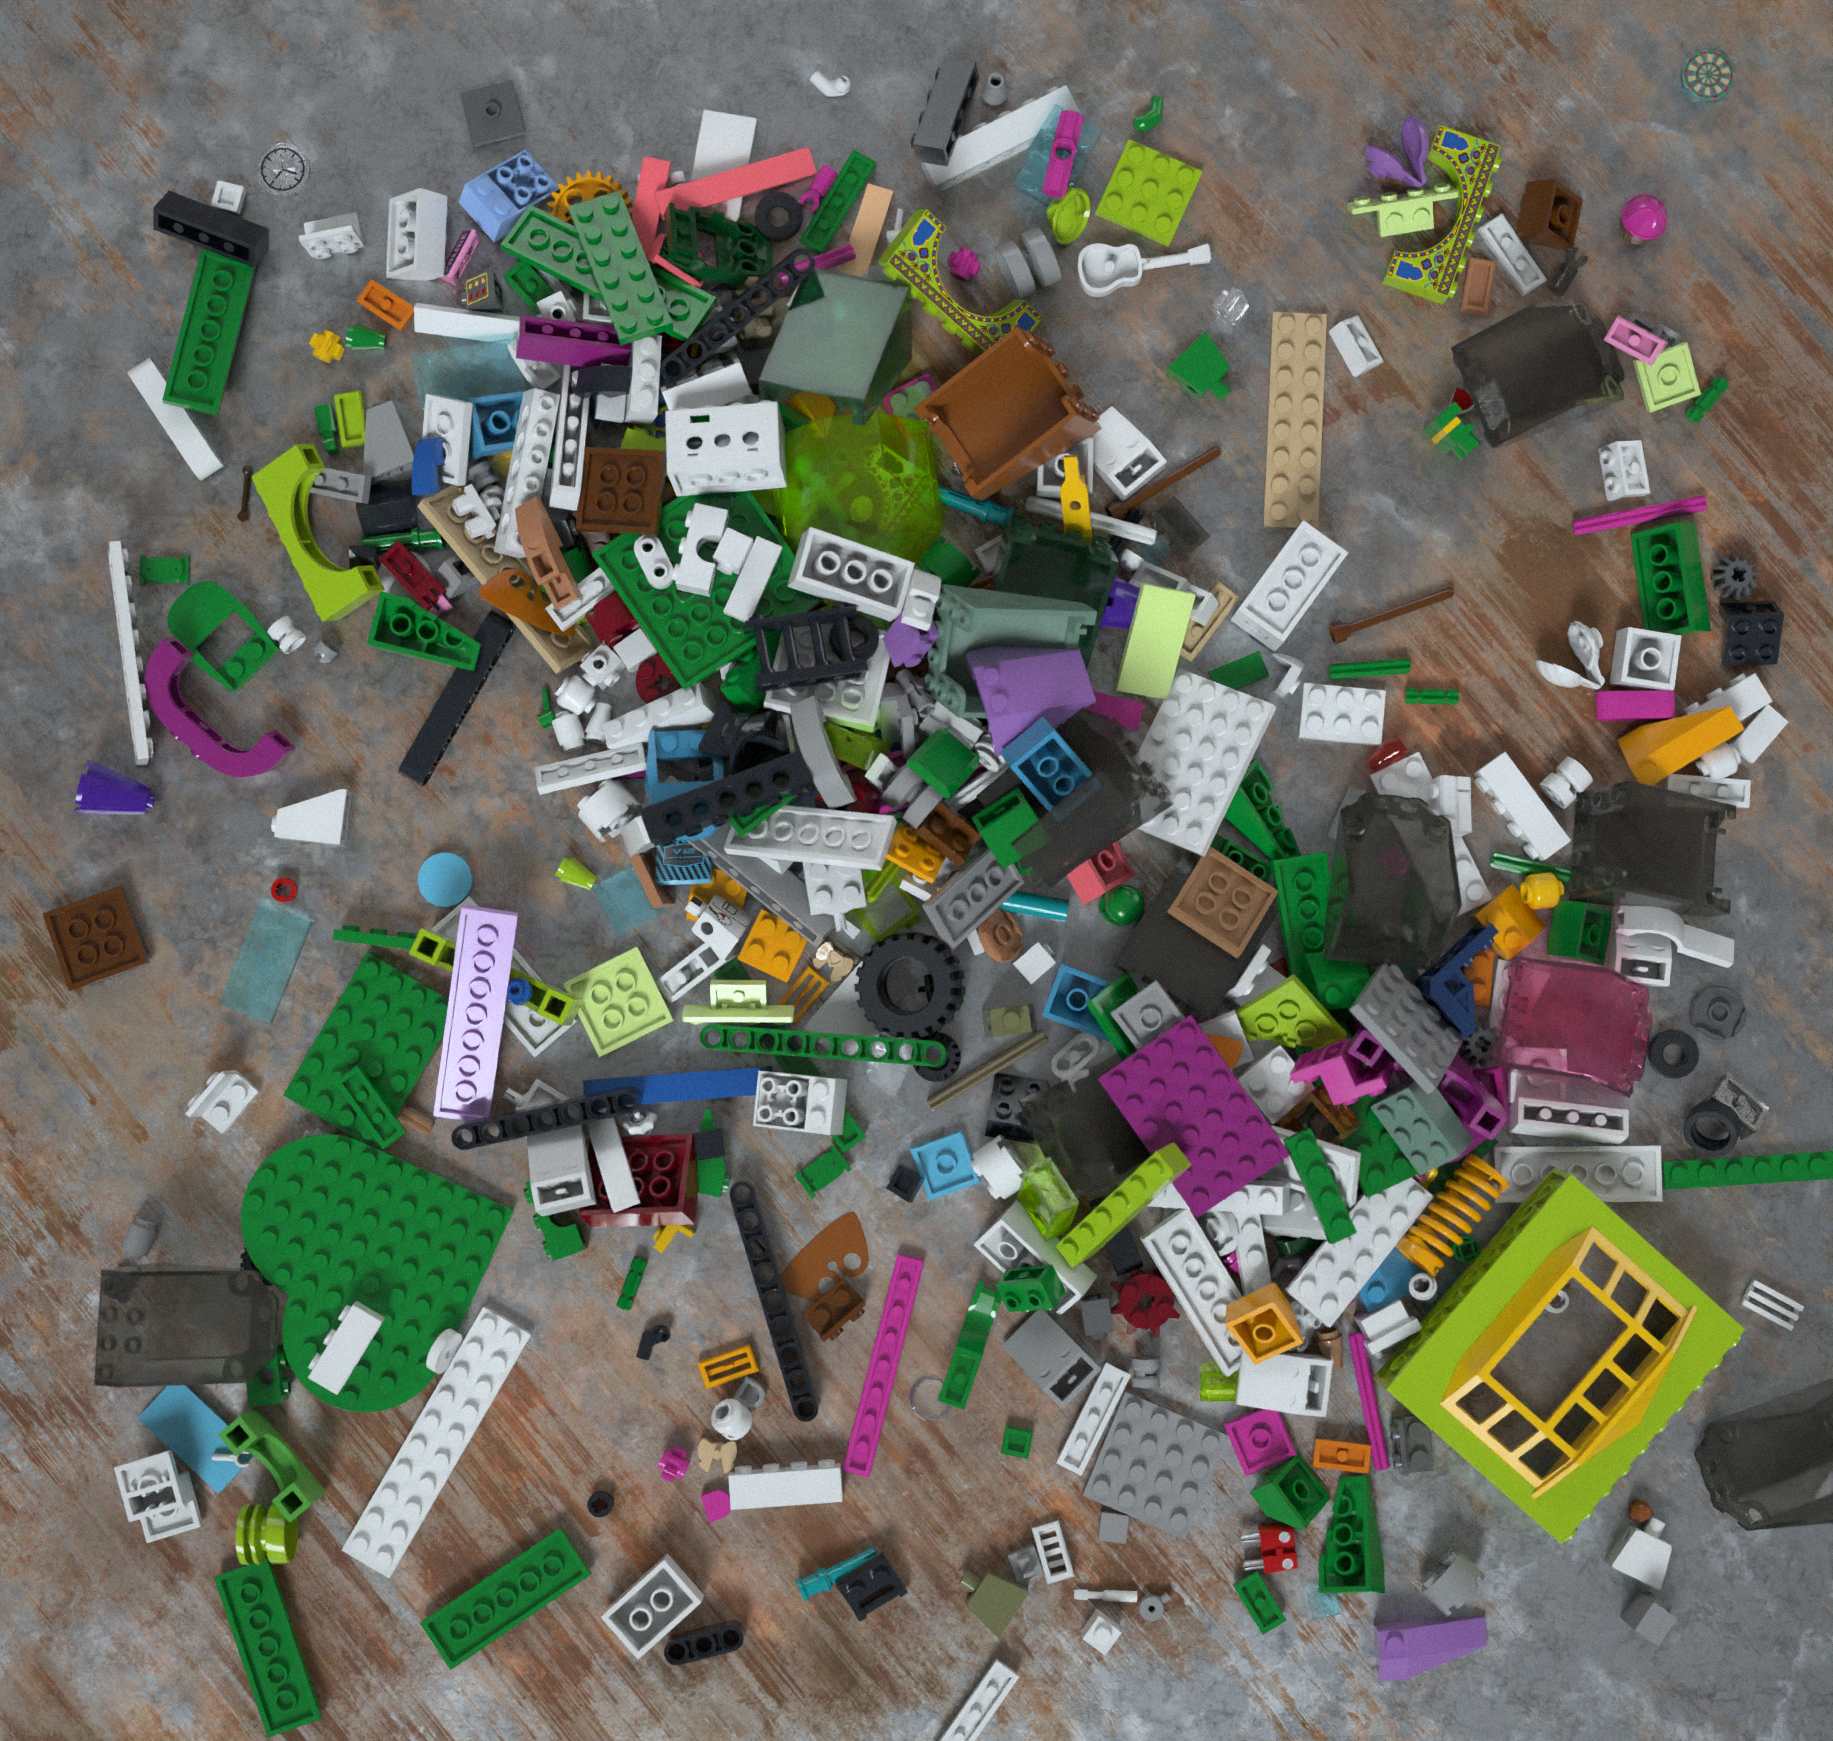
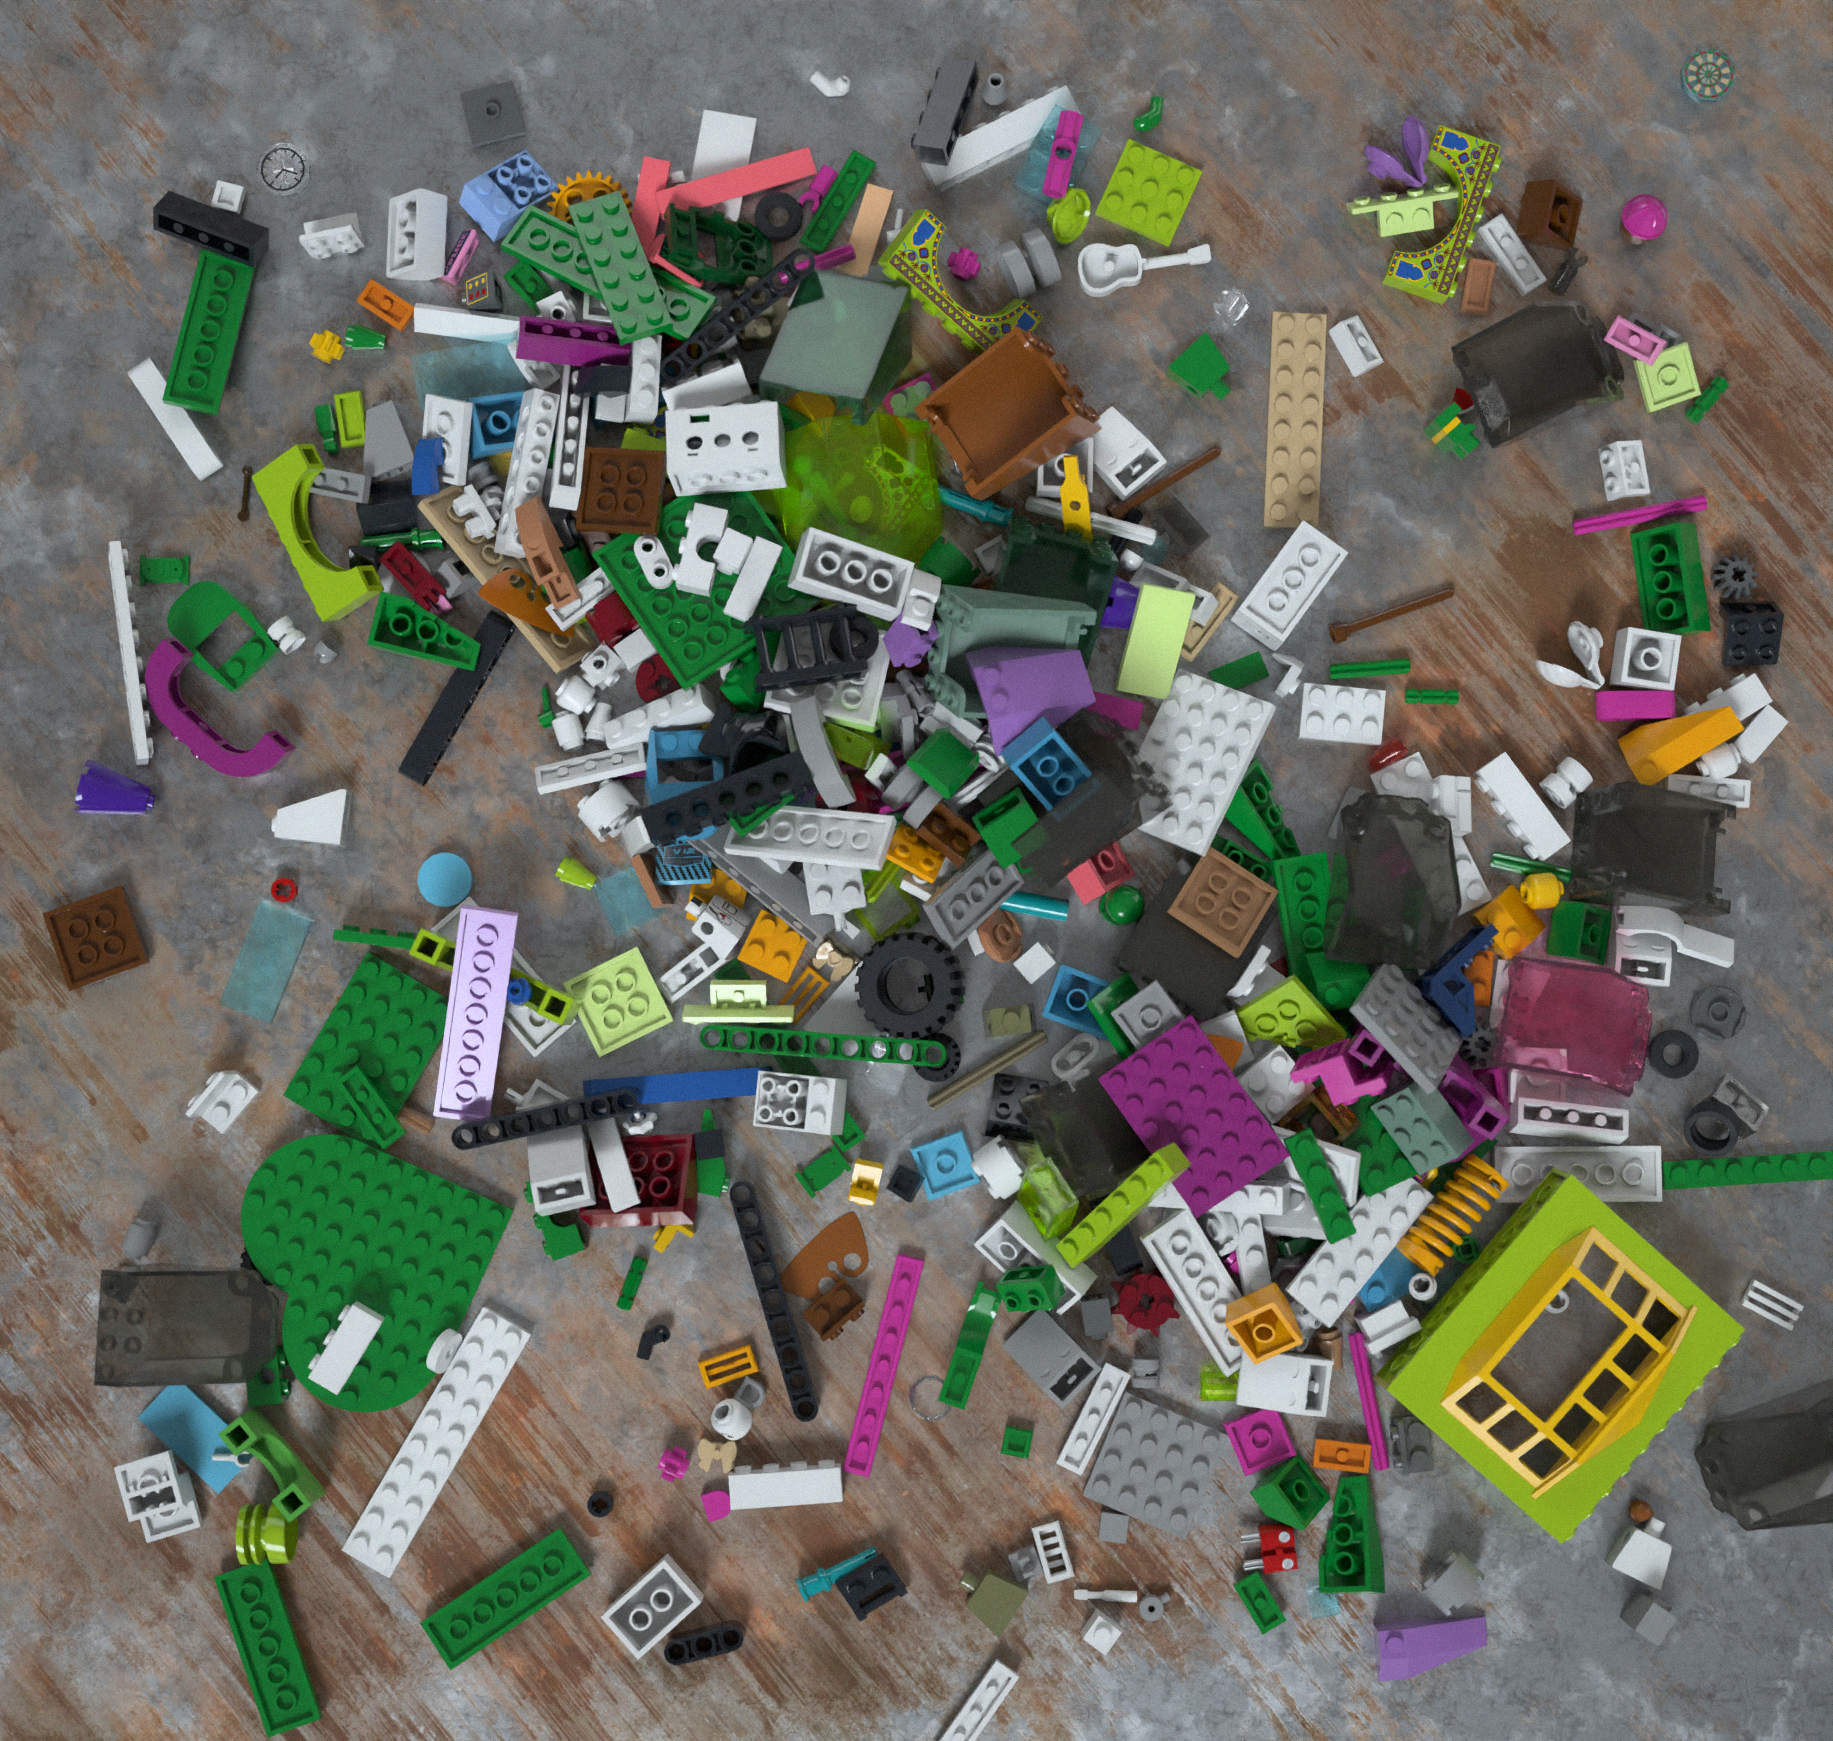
(865, 1182): none -> yellow bracket

